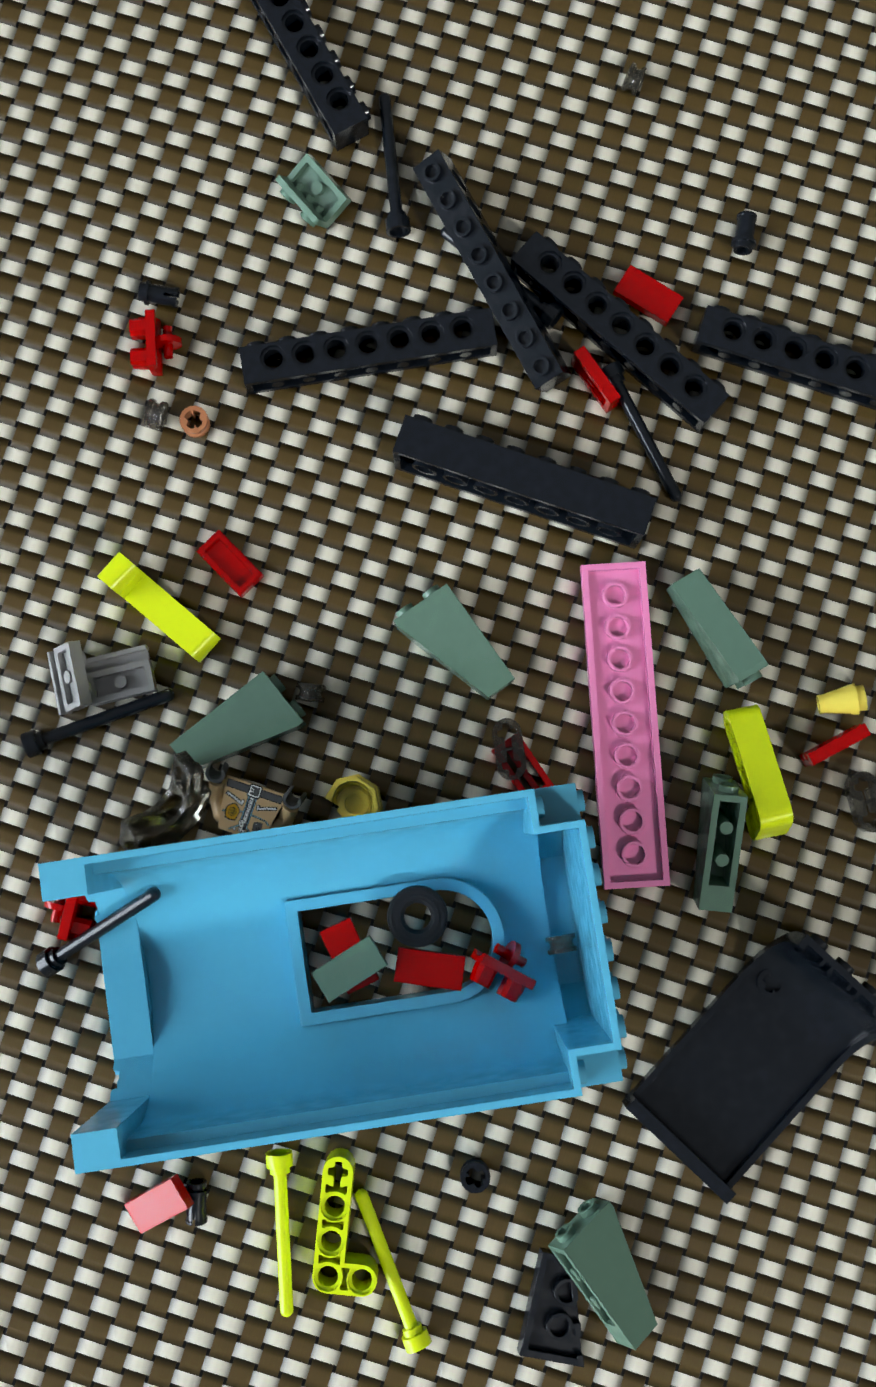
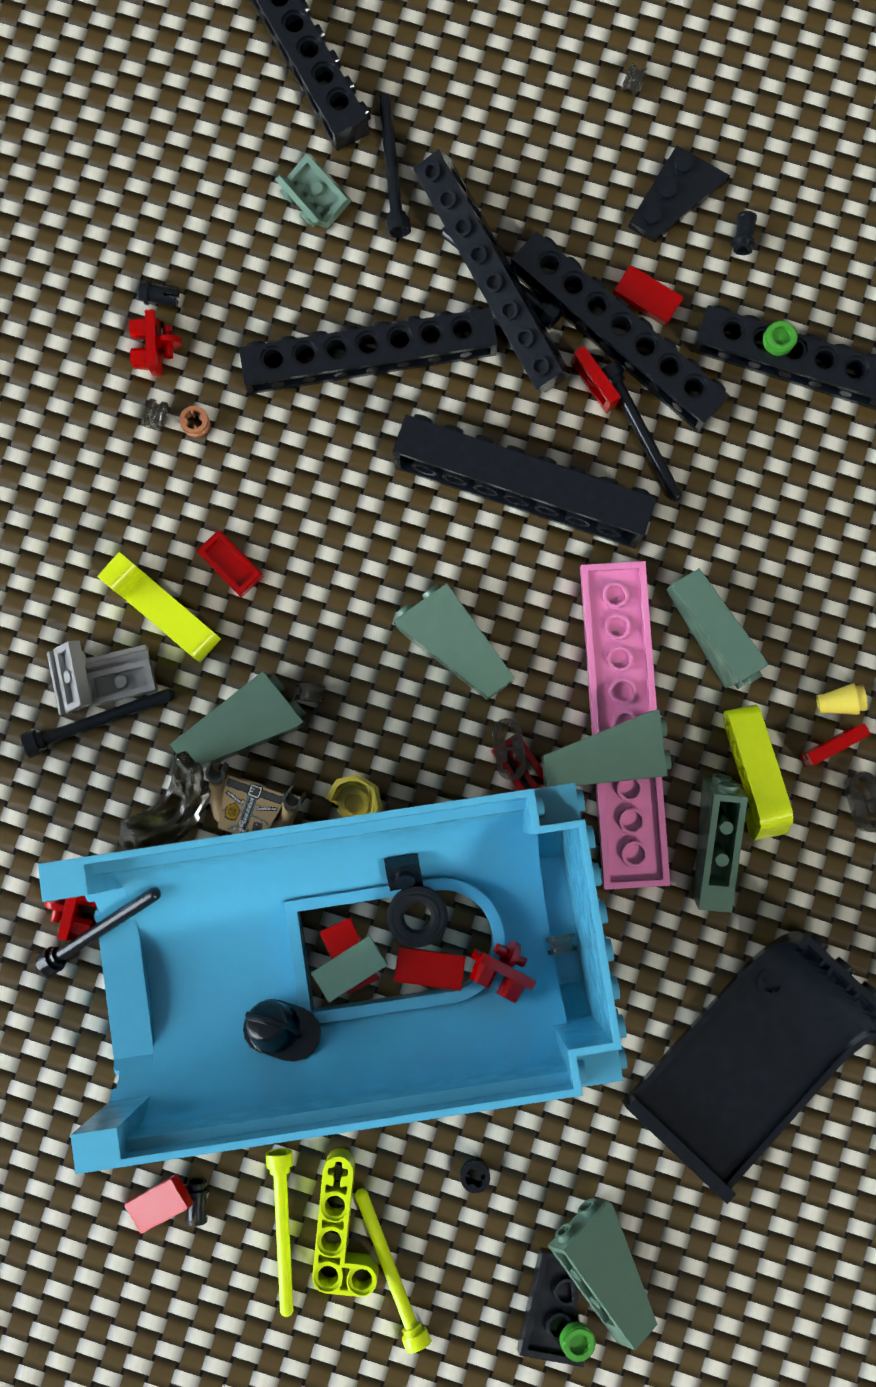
(281, 1030): none -> black piece
(403, 872): none -> black plate
(577, 1341): none -> bright green tile
(613, 755): none -> sand green slope
(677, 190): none -> black wing
(780, 338): none -> bright green tile

